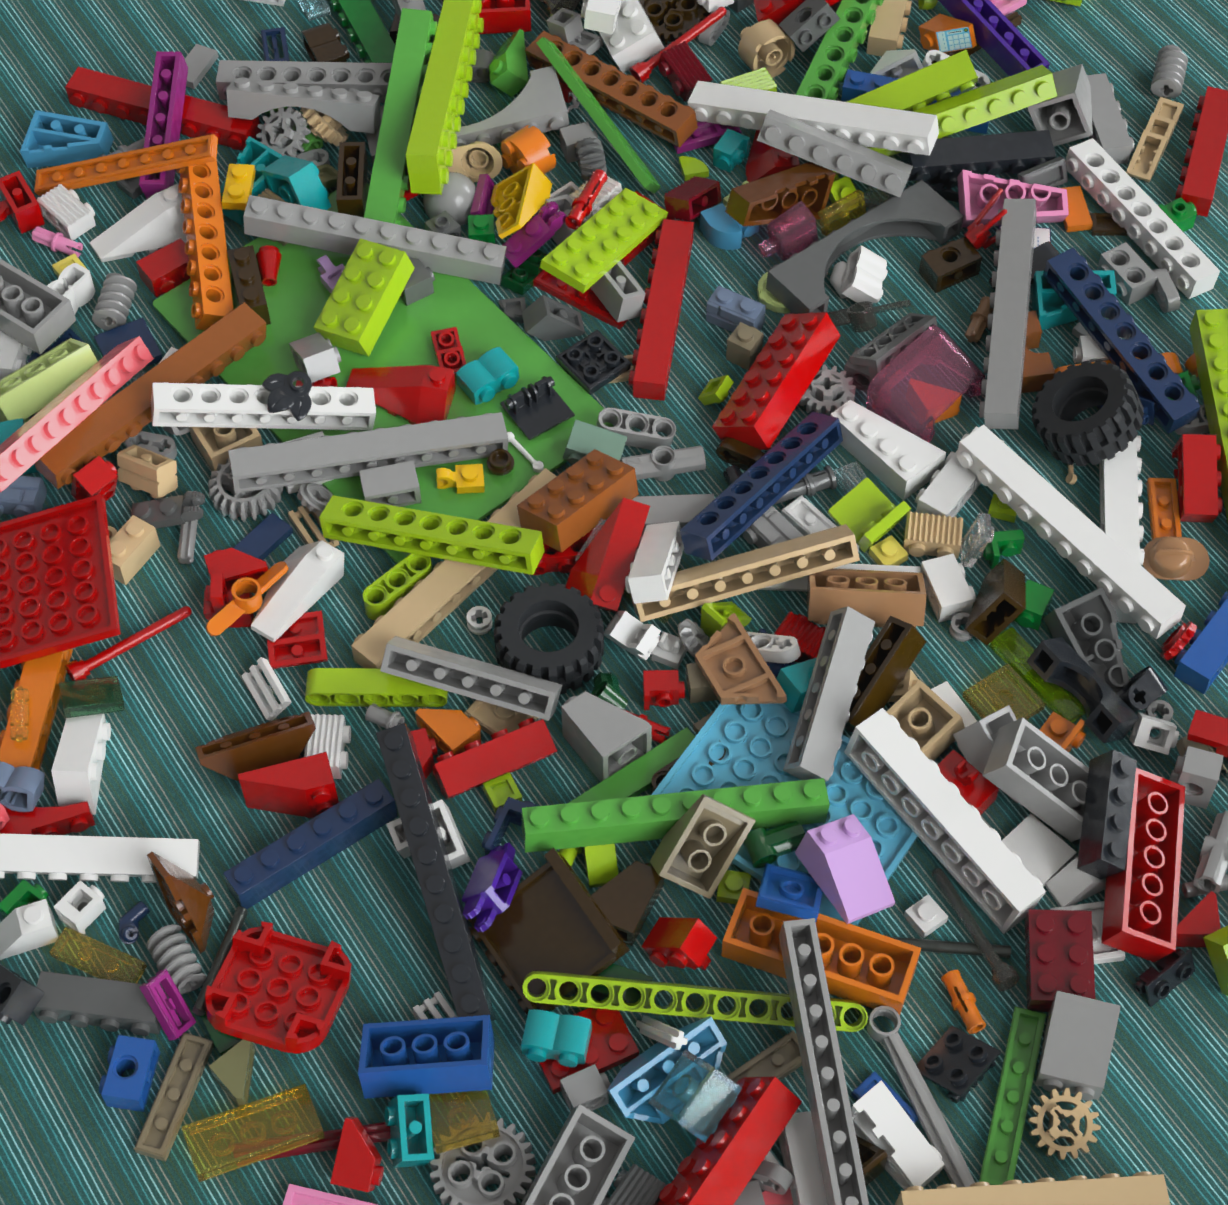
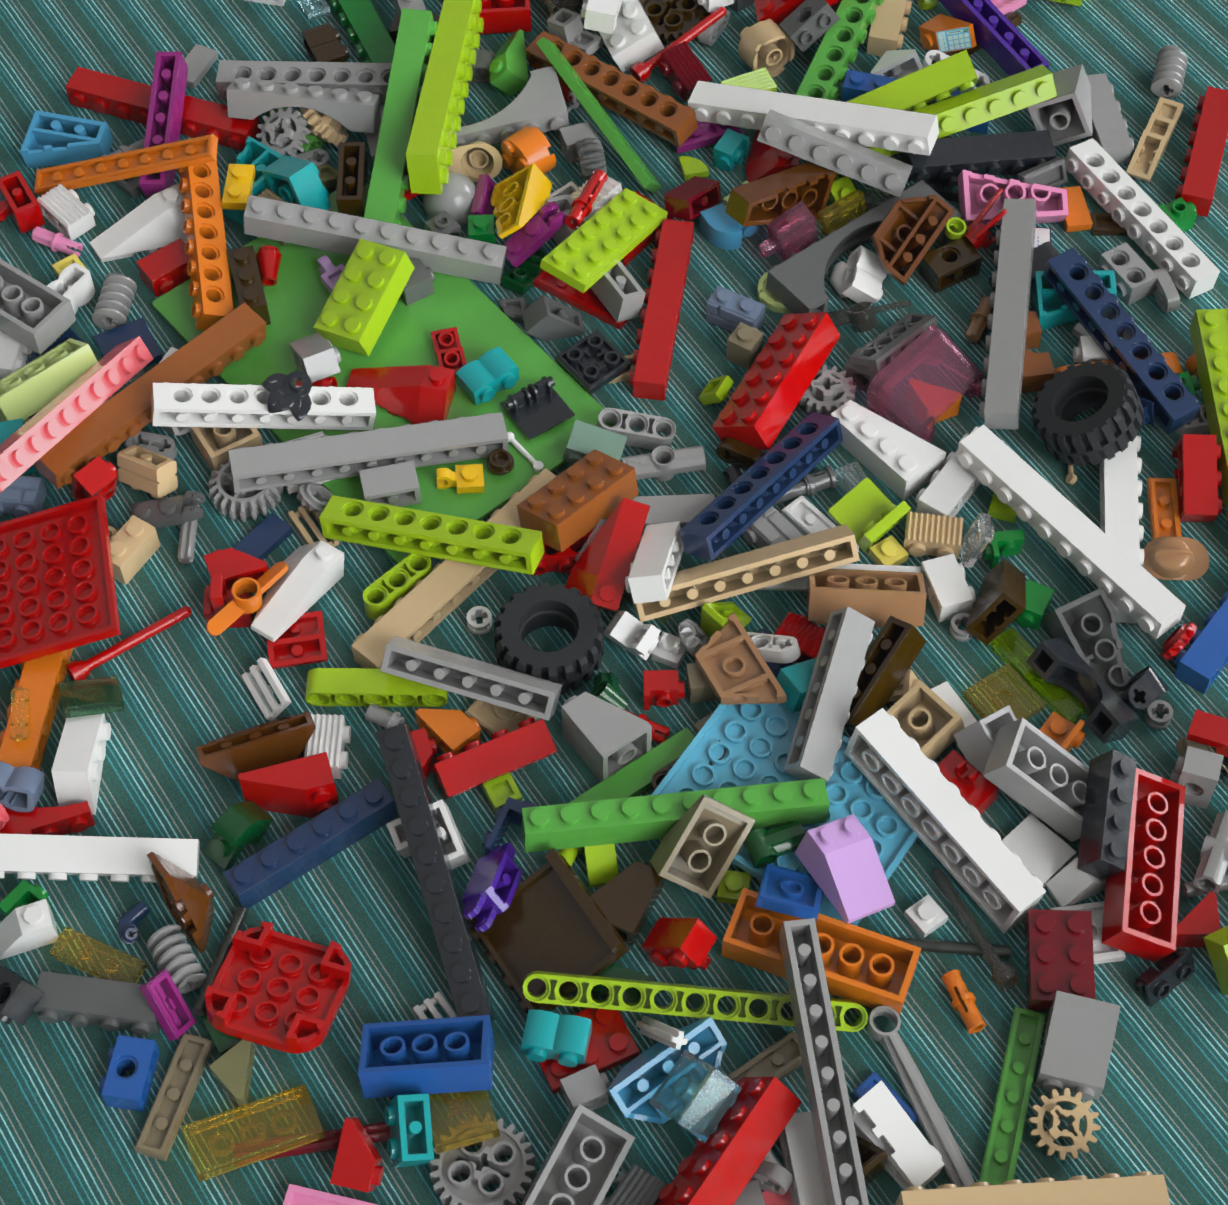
(80, 906): white brick -> none
(234, 829): none -> dark green brick
(264, 33): dark blue tile -> none
(909, 233): none -> reddish brown wedge
(957, 229): none -> lime hinge
(957, 1063): black hinge -> none
(1163, 742): white brick -> none

